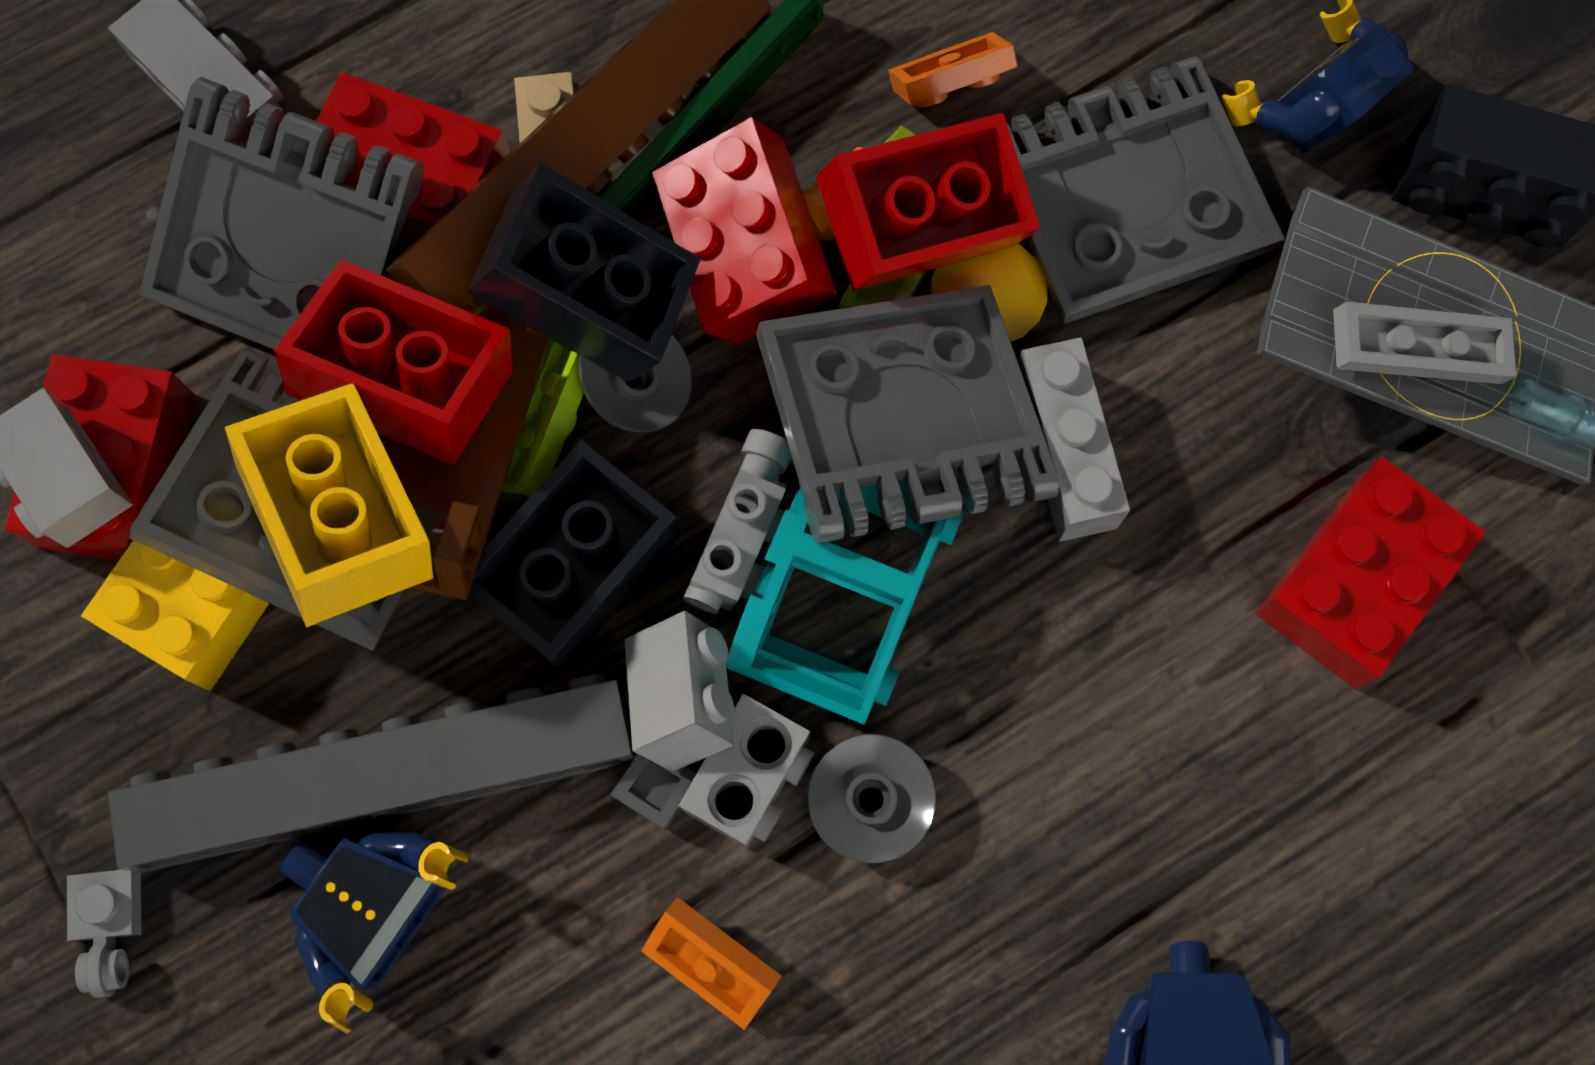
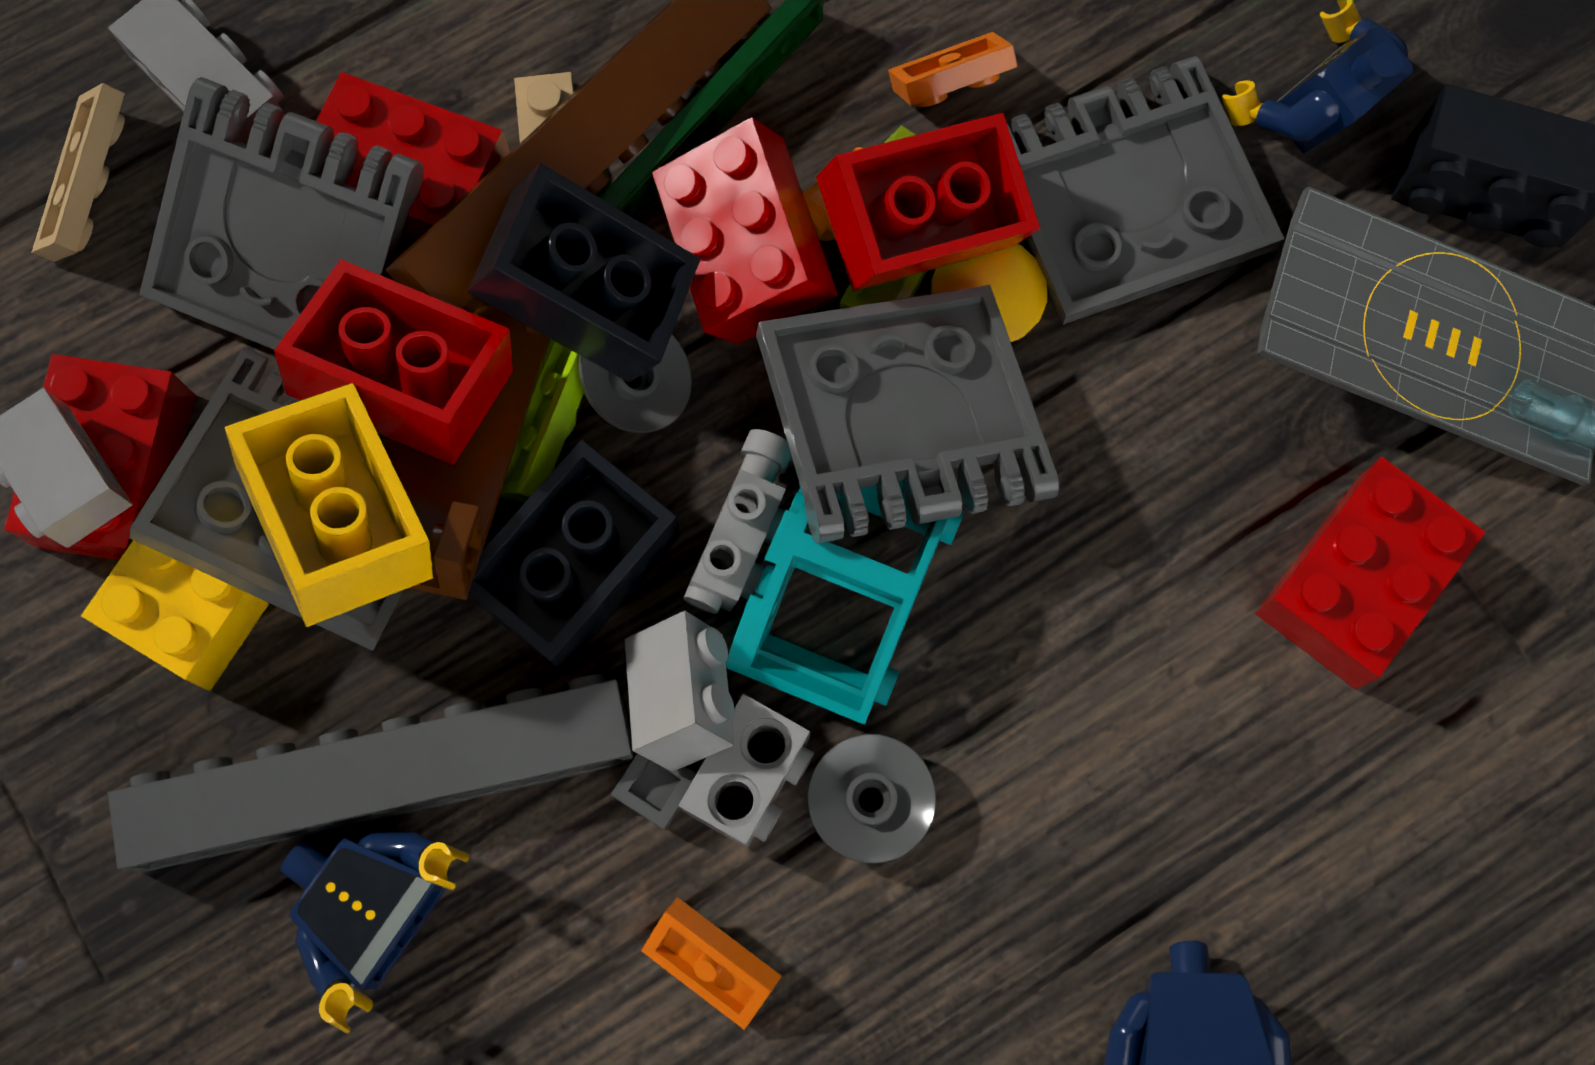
(80, 174): none -> tan plate
(100, 910): light grey plate -> none
(1077, 437): light grey brick -> none
(1424, 343): light grey plate -> none

